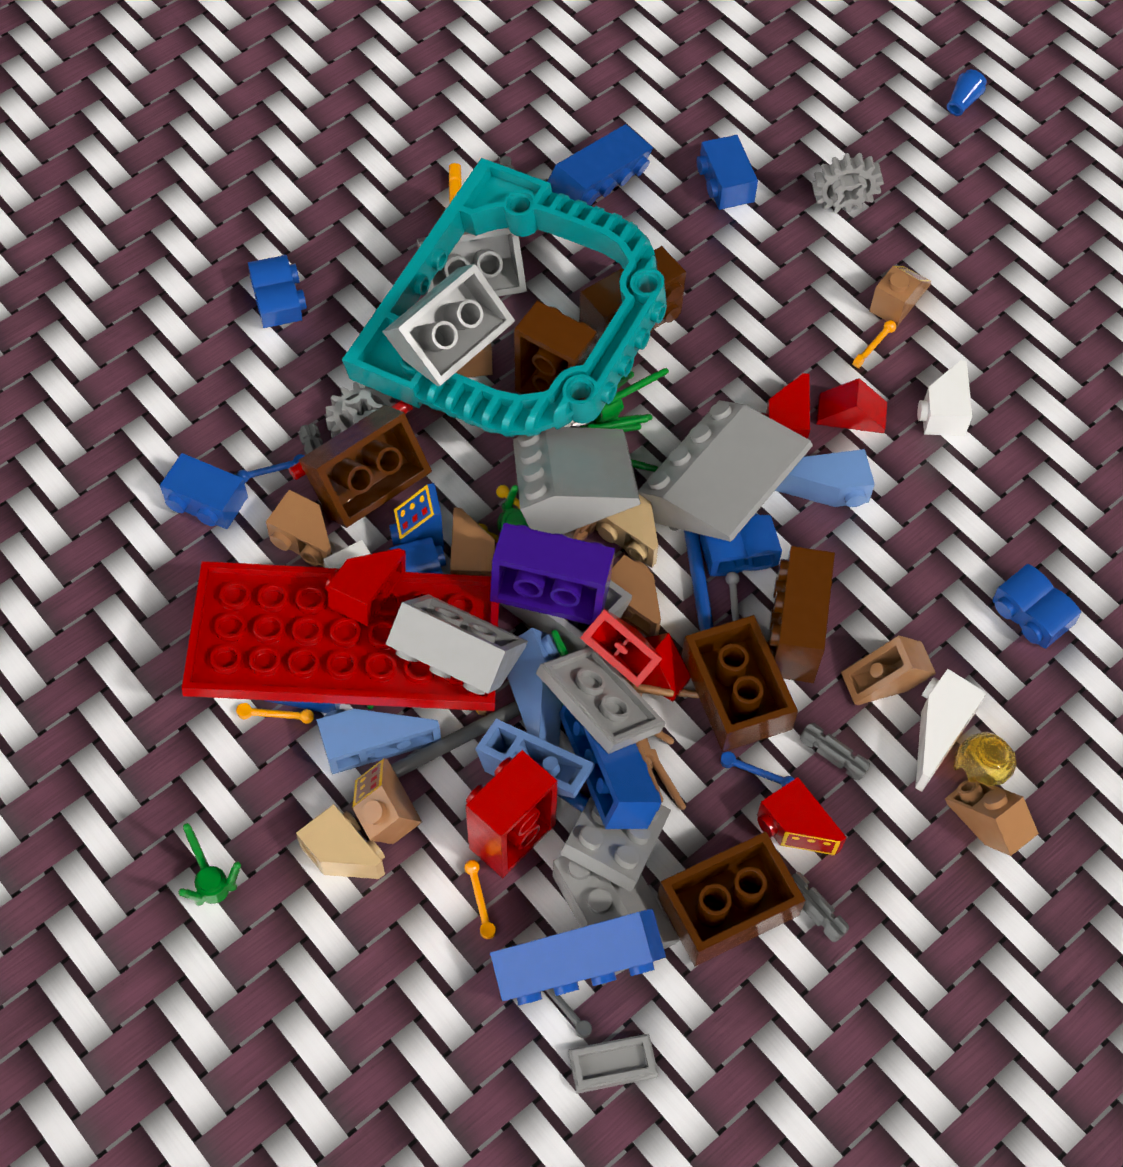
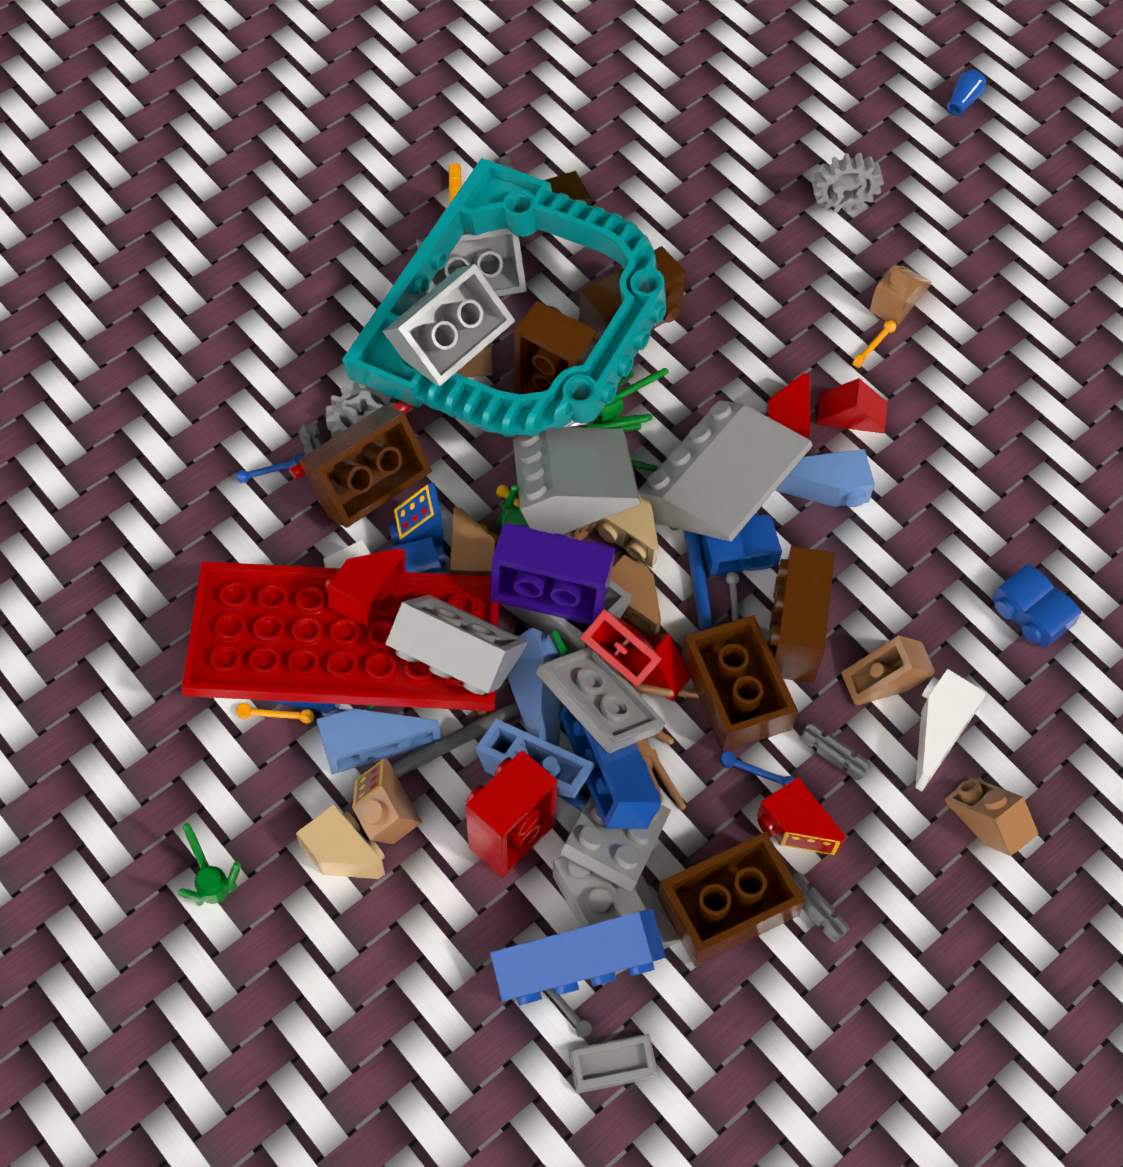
(203, 491): blue brick -> none
(276, 291): blue brick -> none
(299, 527): medium nougat slope -> none
(487, 928): light orange hinge -> none
(601, 166): blue brick -> none
(727, 172): blue brick -> none
(947, 403): white slope -> none
(985, 759): clear yellow hair -> none

